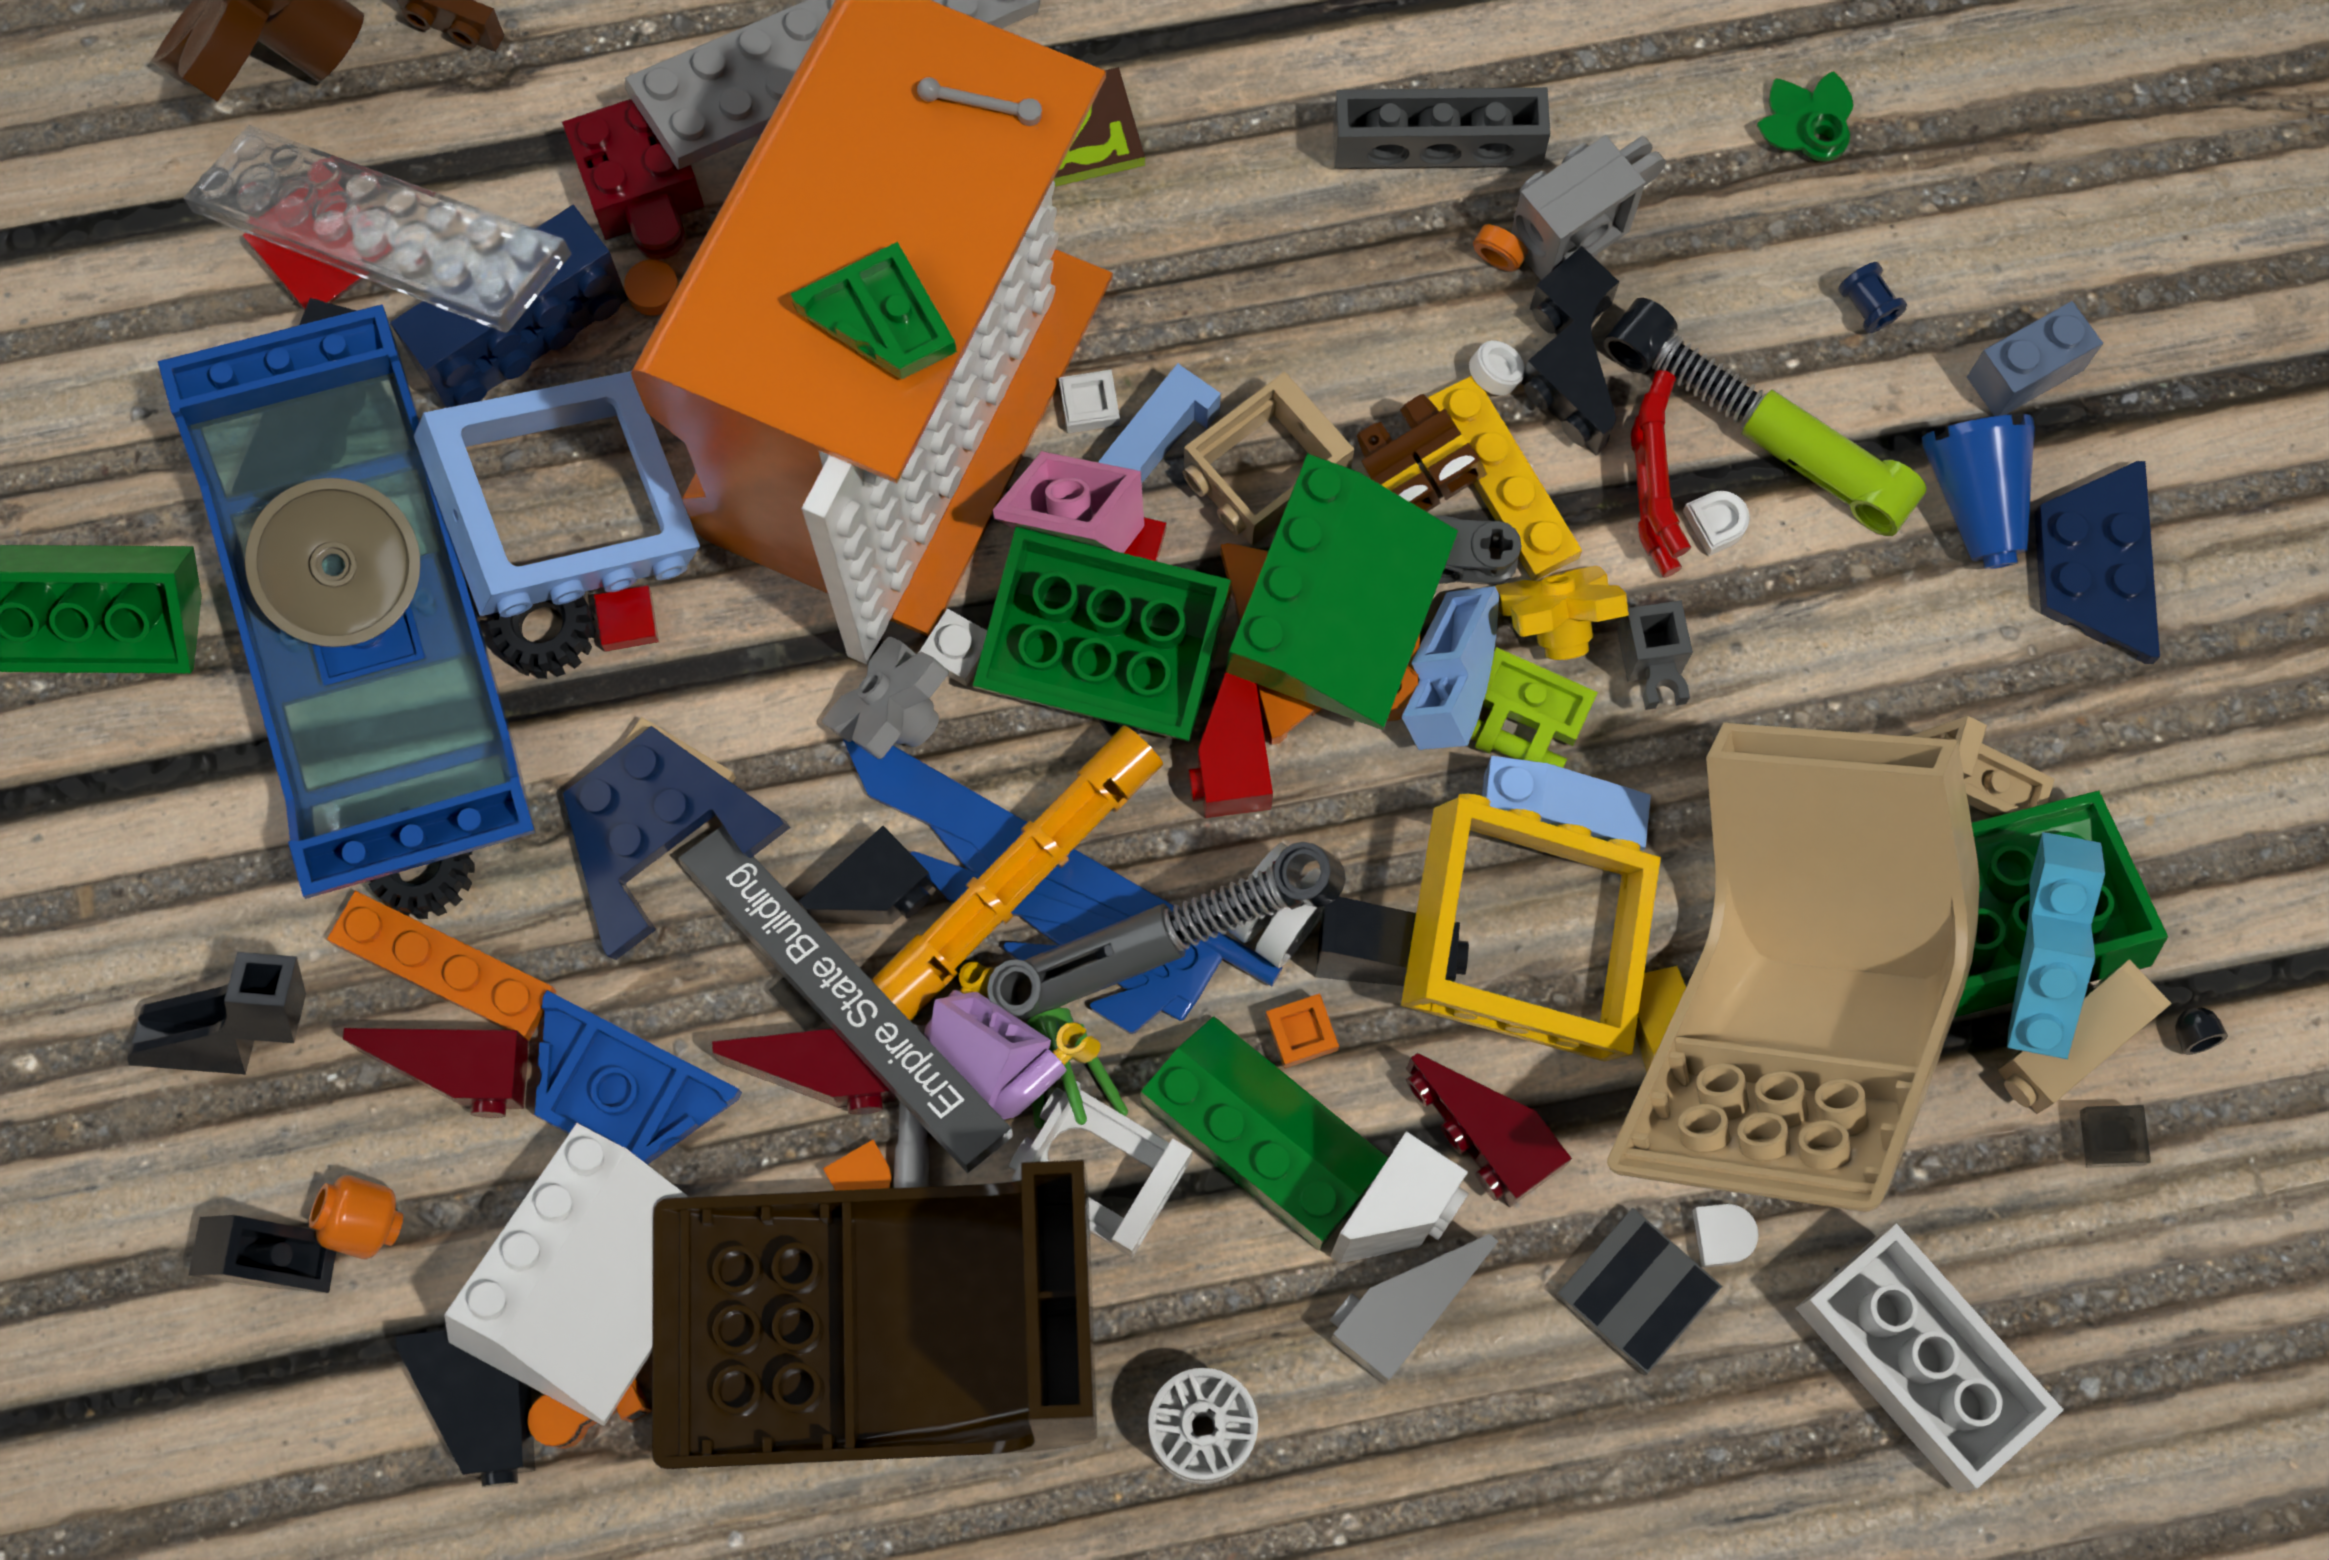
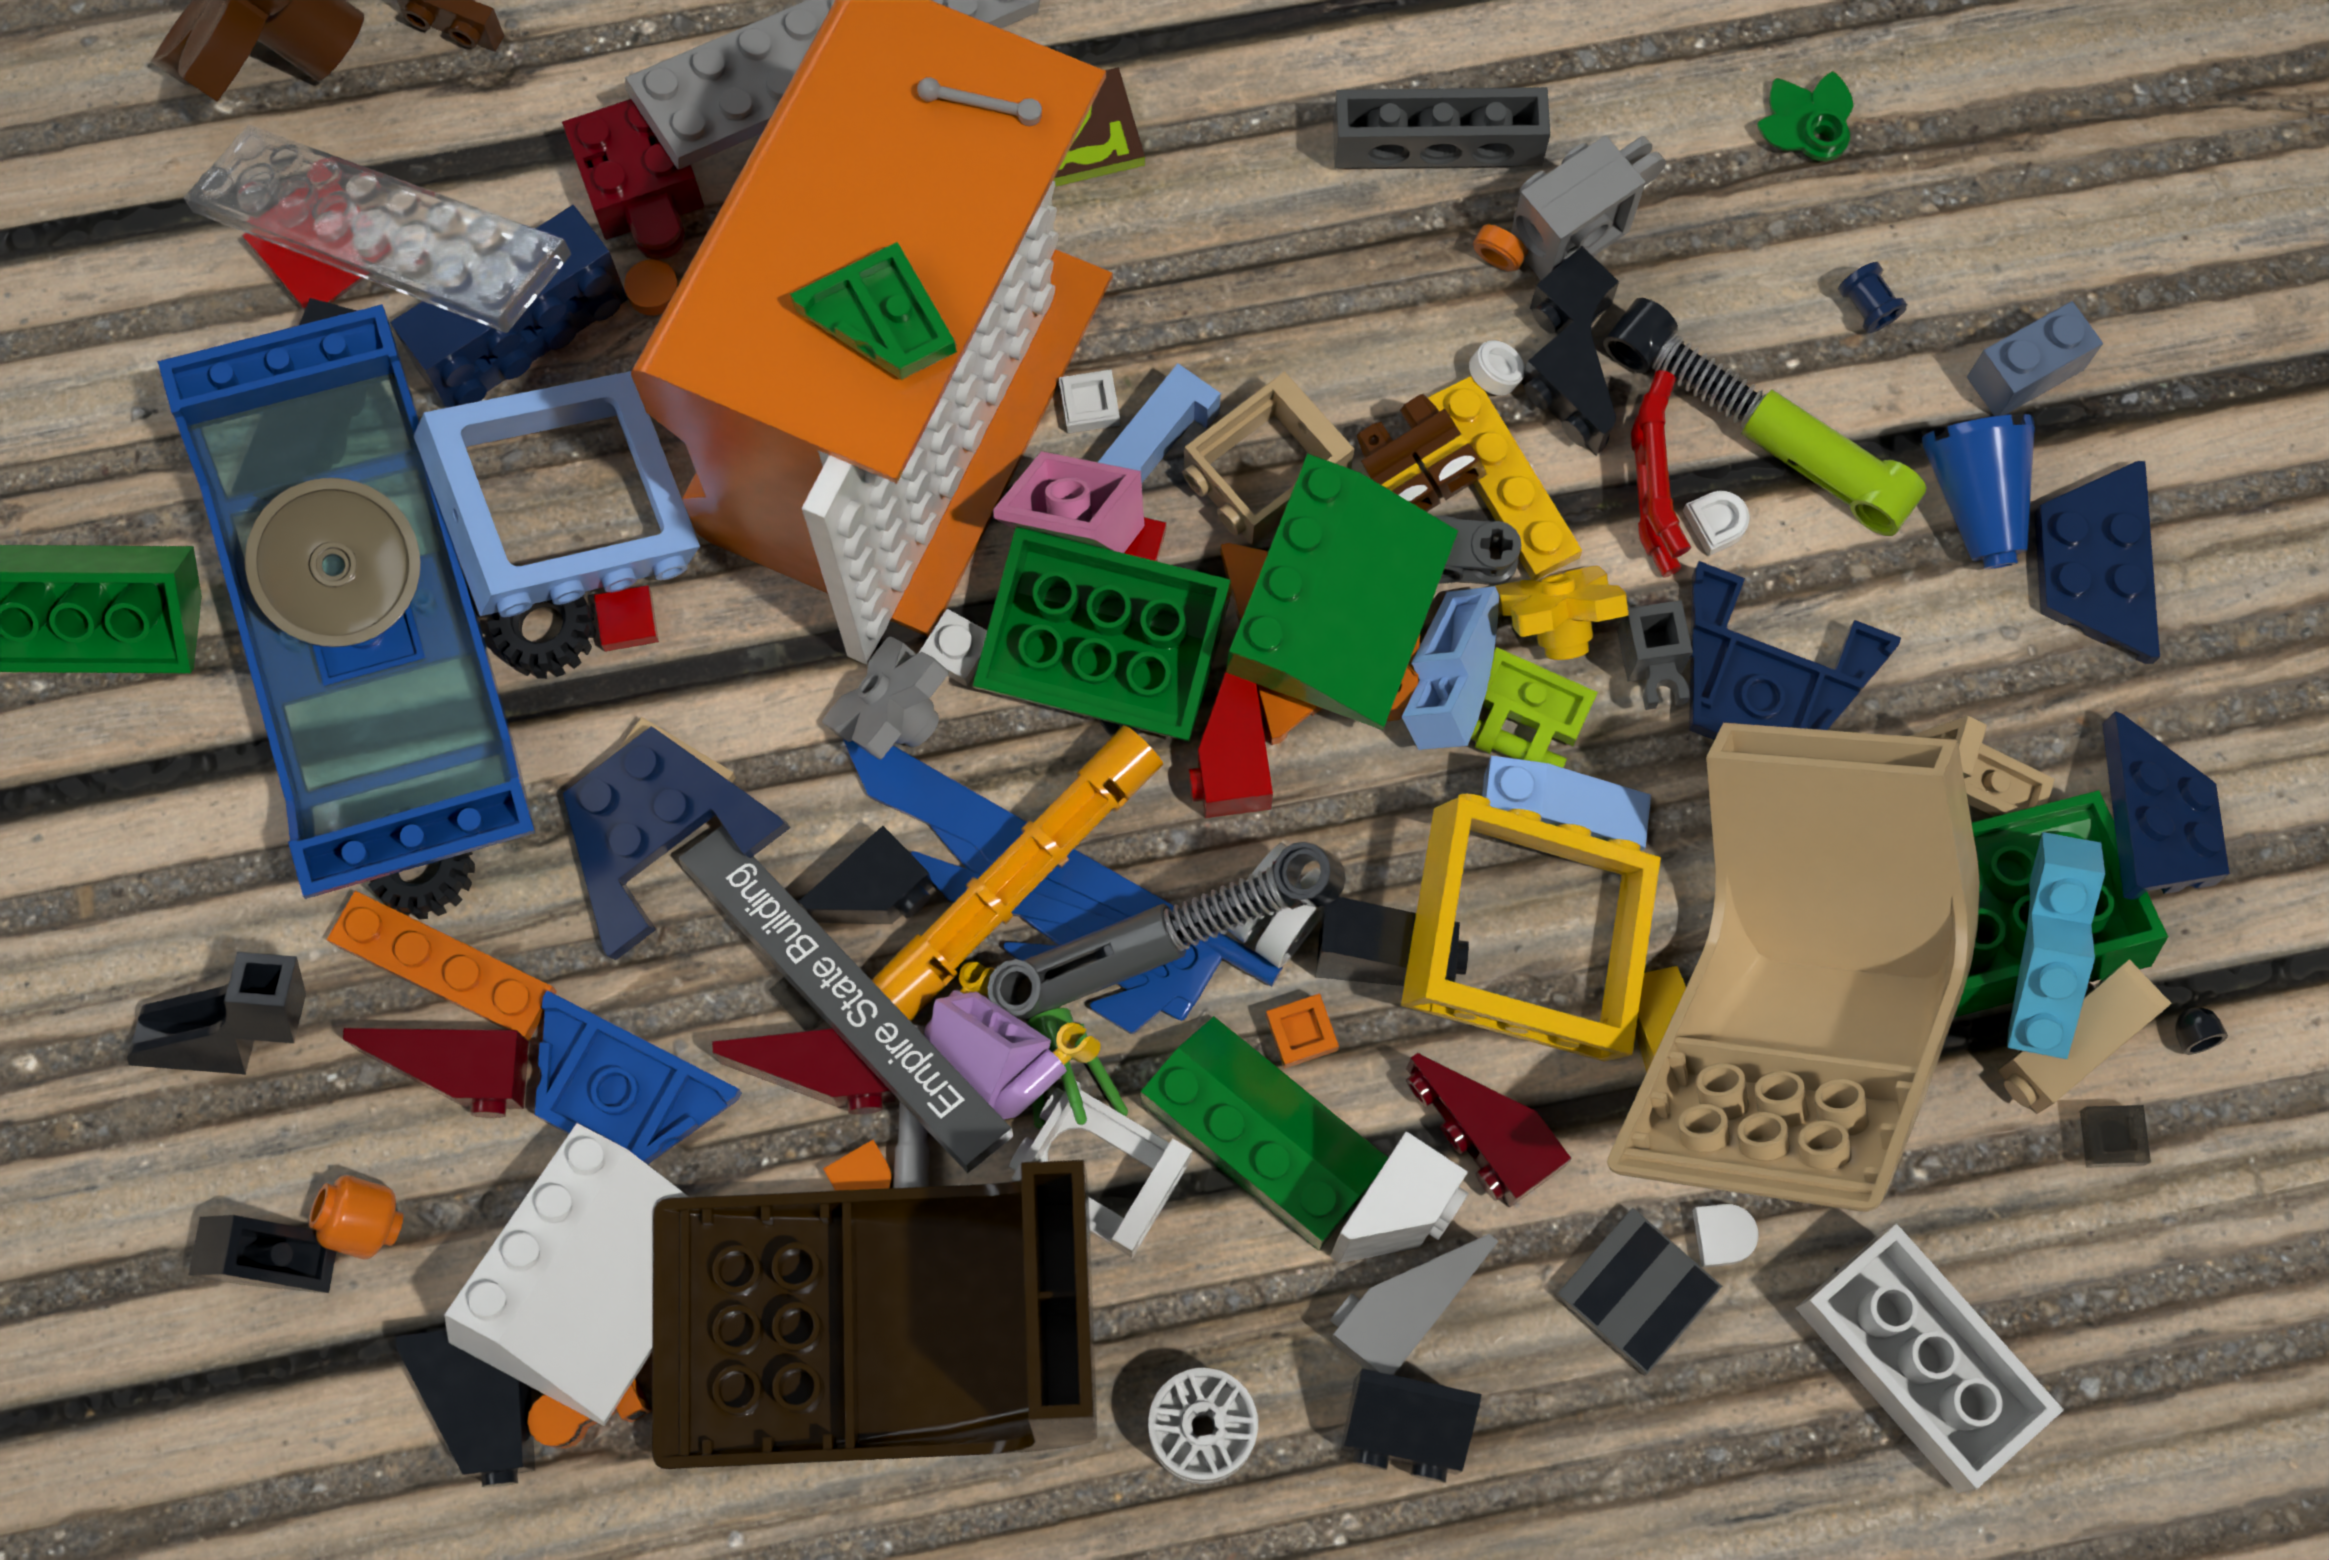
(1409, 1424): none -> black slope
(1763, 685): none -> dark blue wing
(2162, 814): none -> dark blue wing

